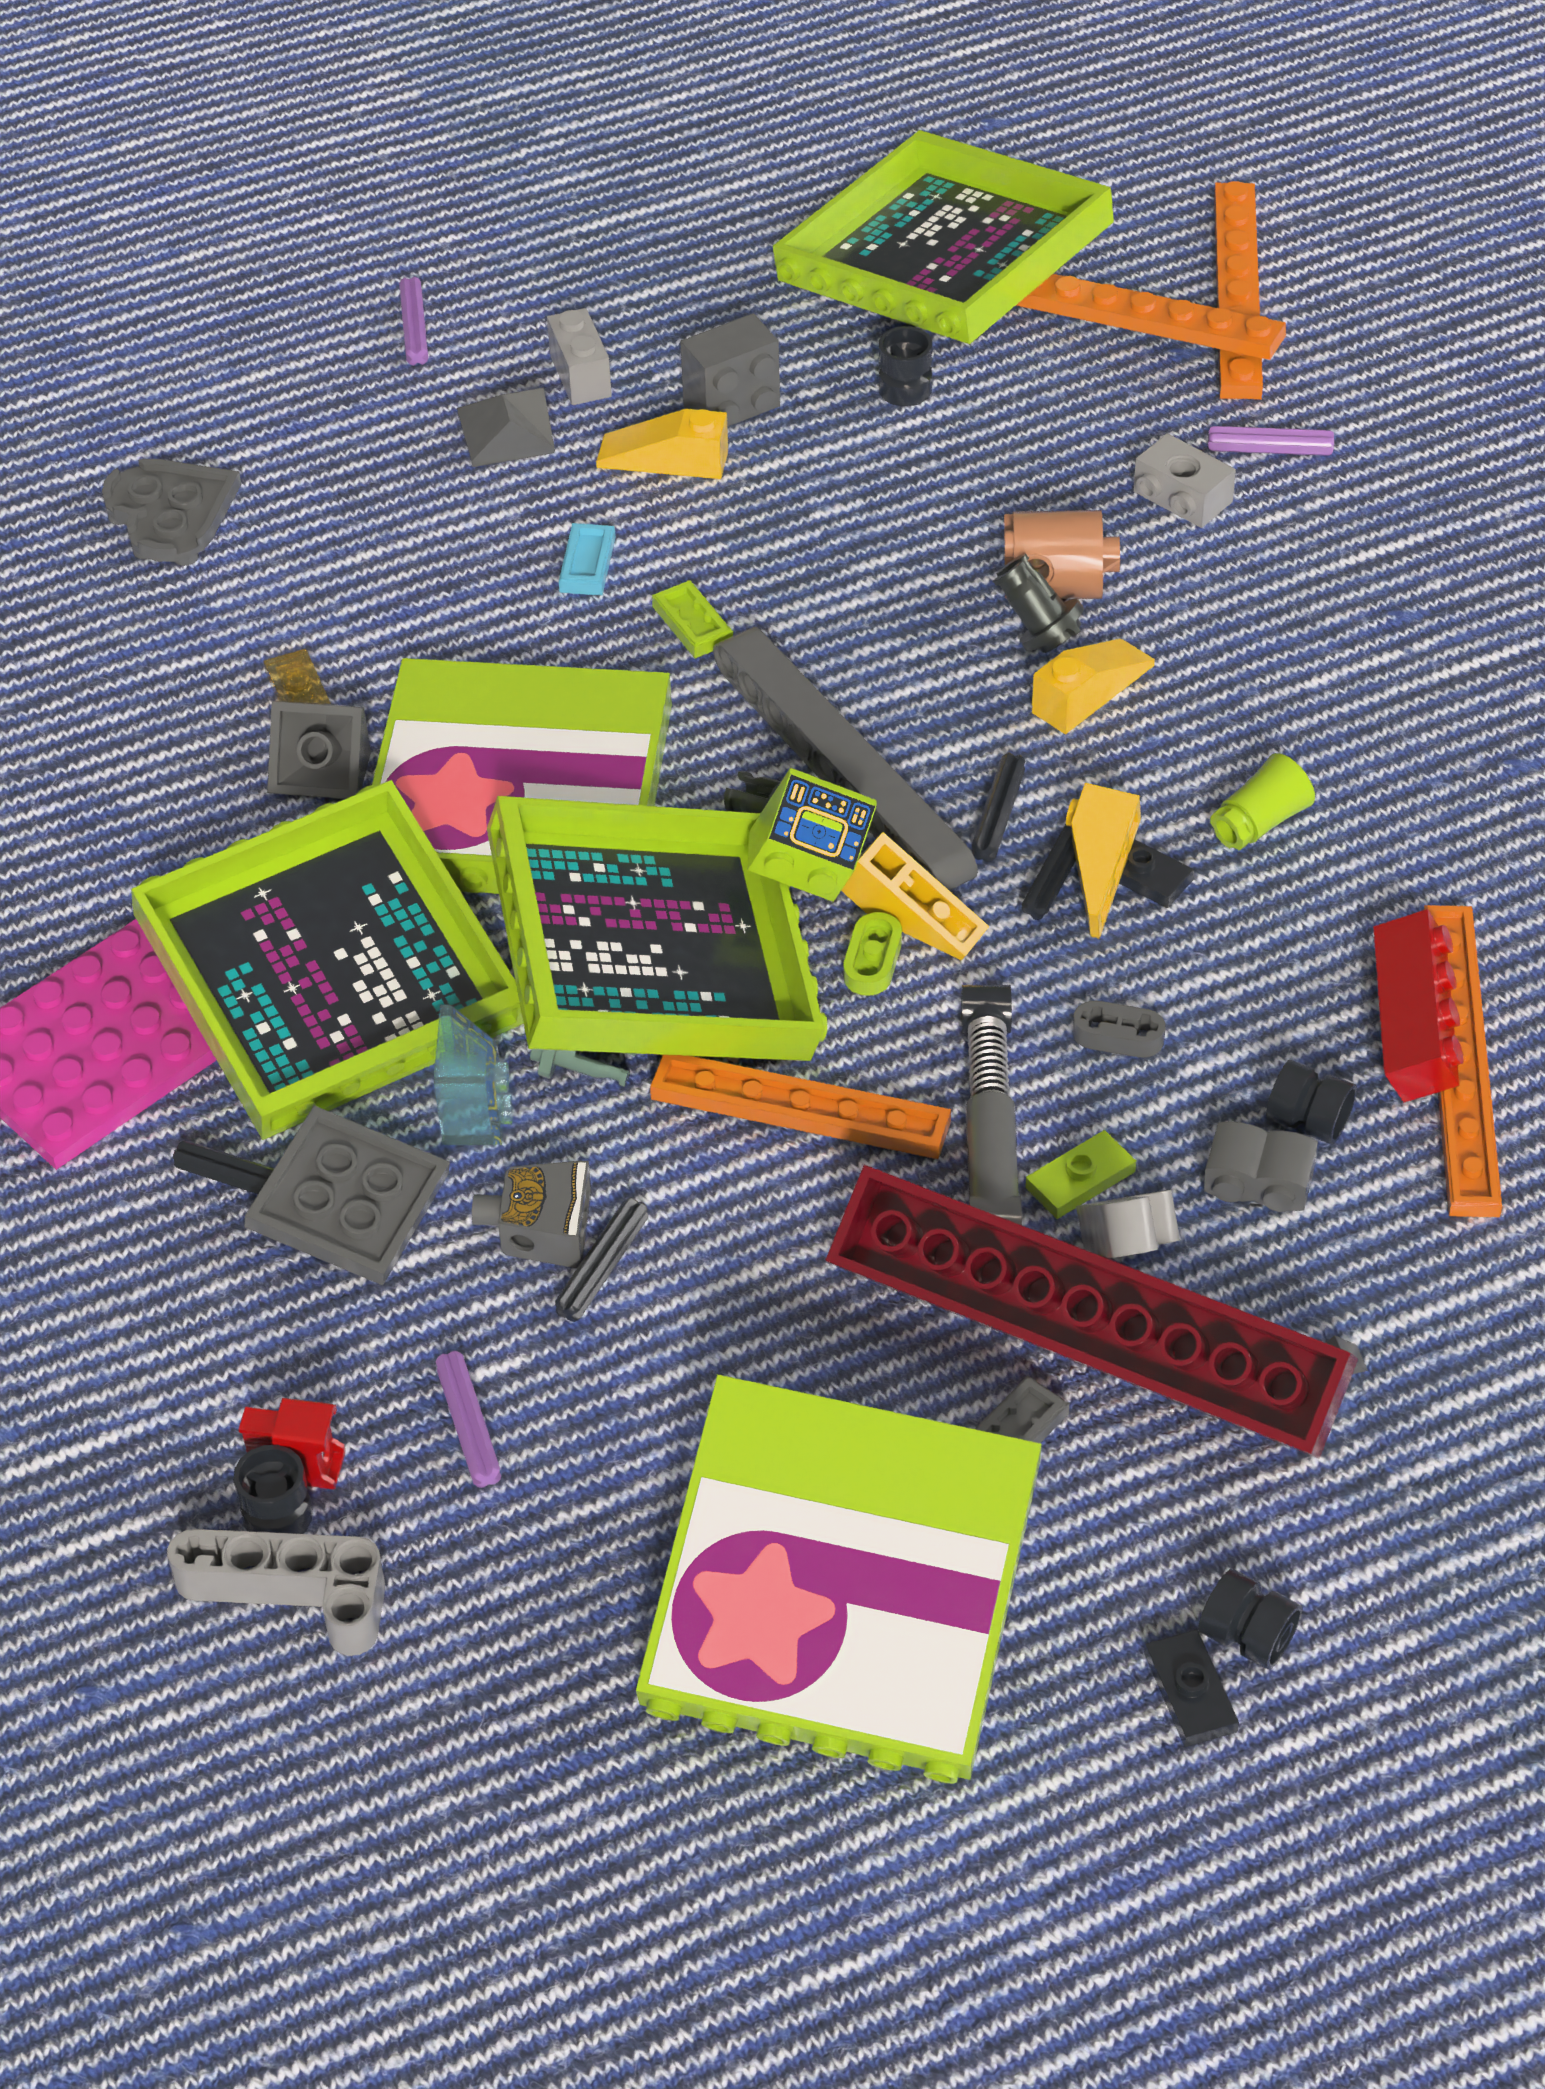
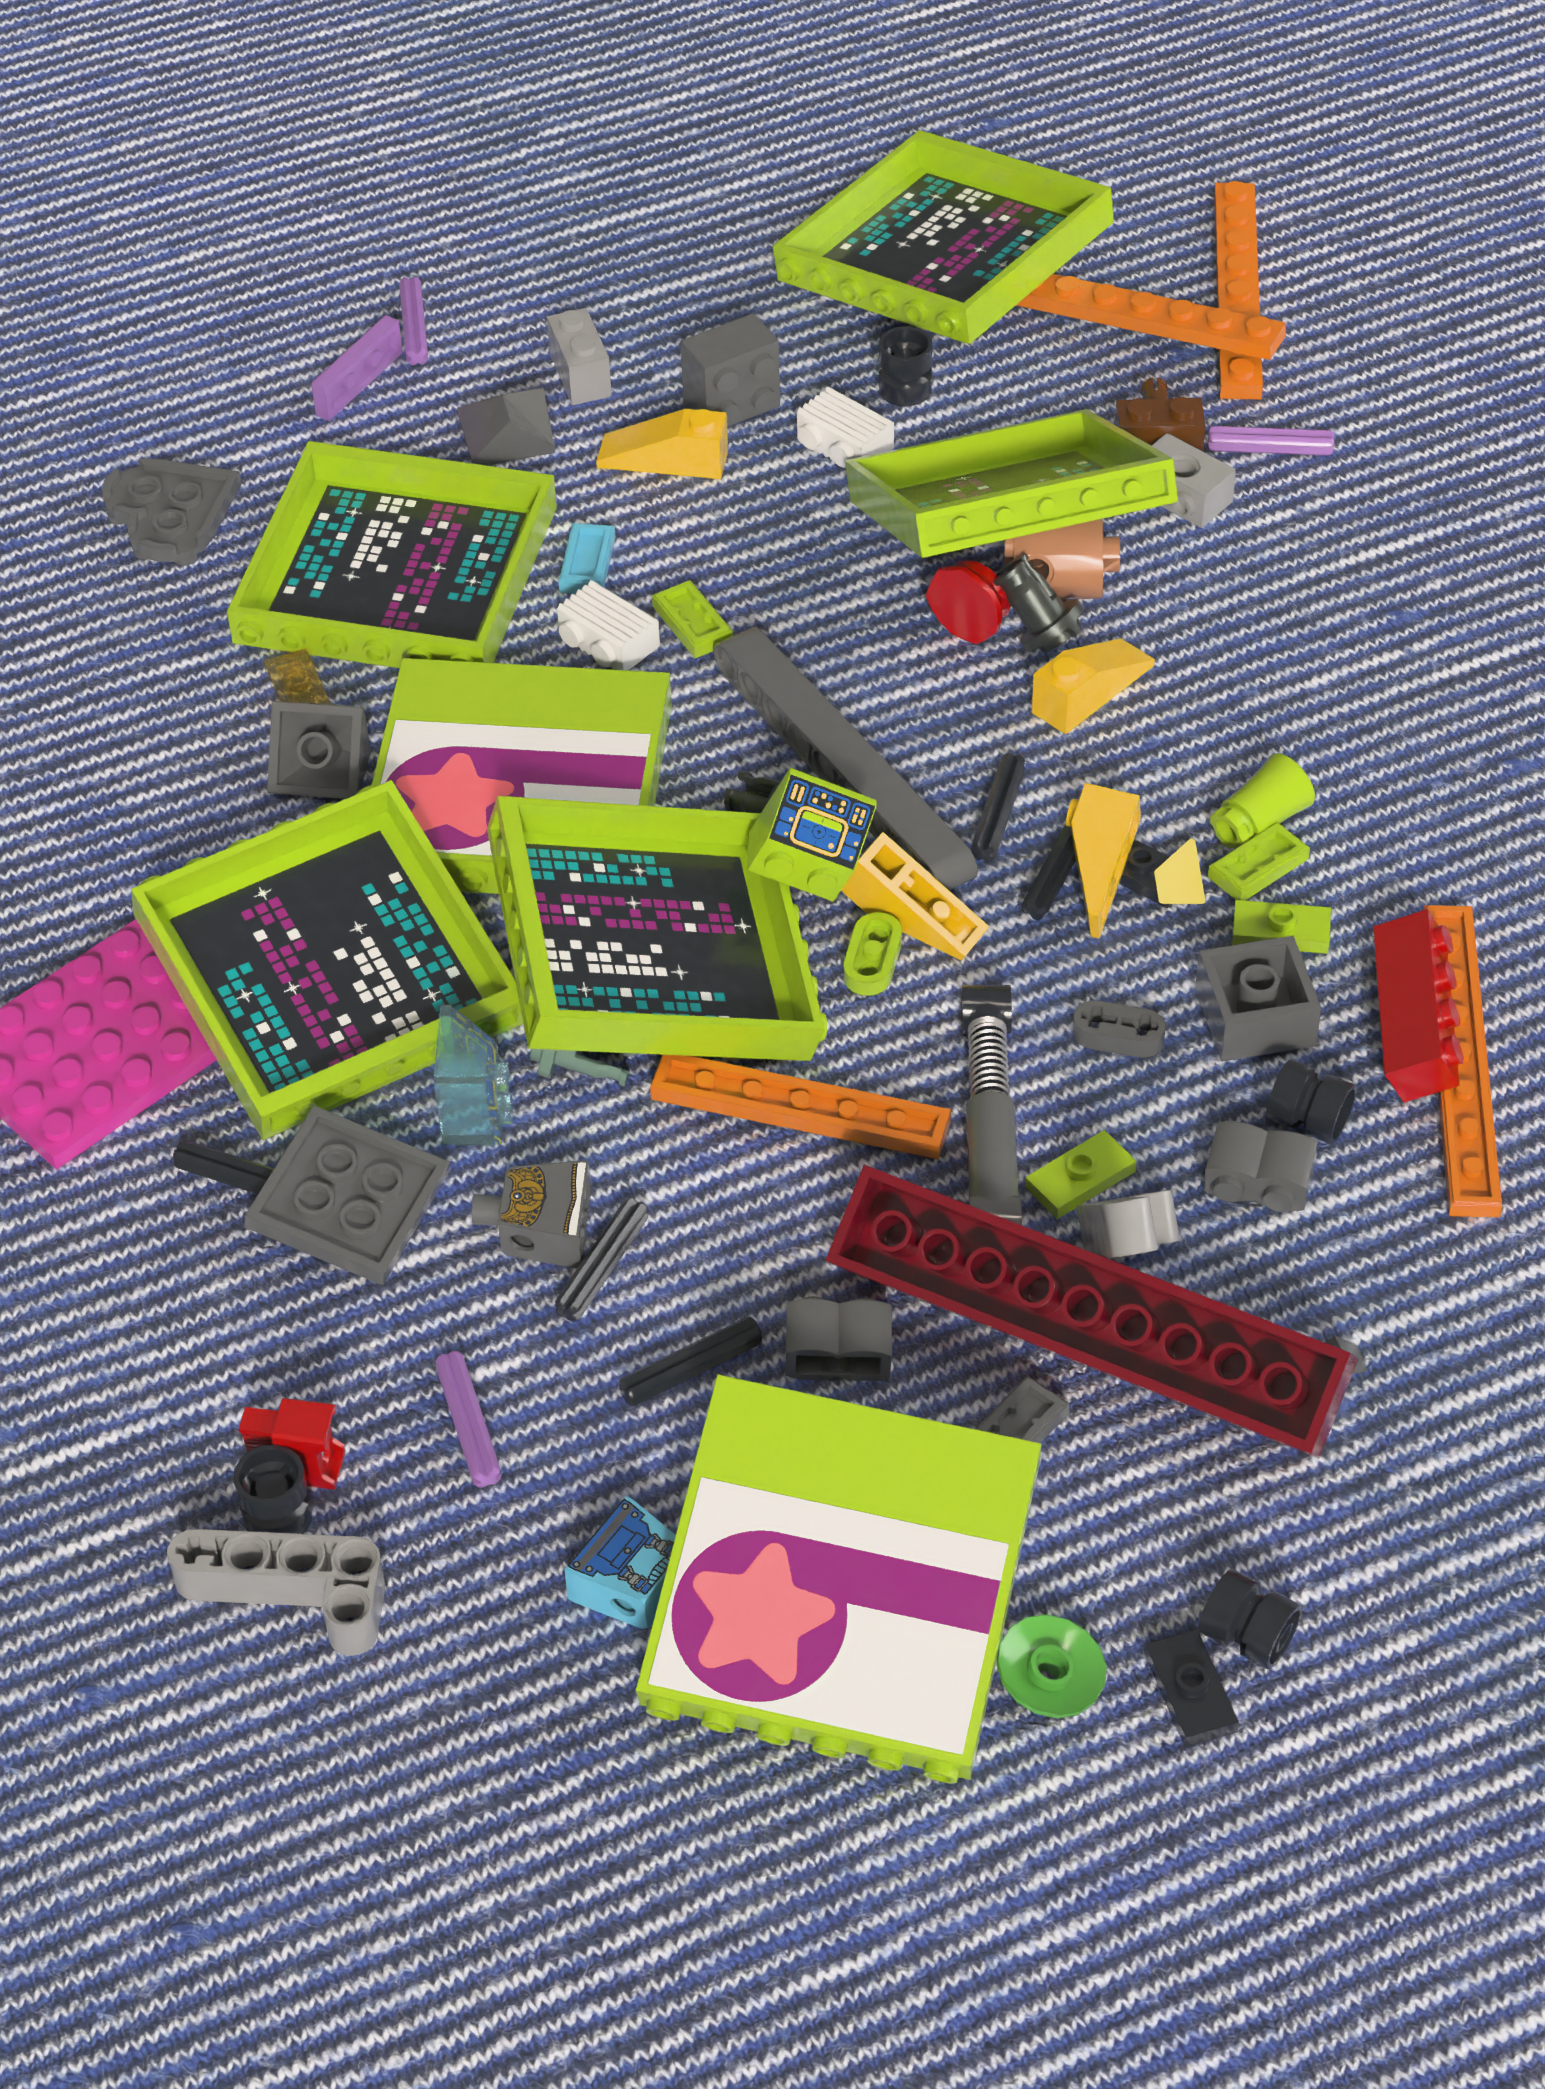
(357, 368): none -> medium lavender plate
(392, 558): none -> panel
(607, 627): none -> white brick
(622, 1566): none -> torso
(690, 1361): none -> black axle
(838, 1339): none -> dark grey brick
(843, 428): none -> white brick
(968, 600): none -> red hat
(1010, 482): none -> lime panel
(1063, 1651): none -> bright green dish
(1157, 415): none -> reddish brown brick
(1180, 877): none -> light yellow sticker
(1257, 998): none -> dark grey brick
(1258, 862): none -> lime plate
(1267, 921): none -> lime plate

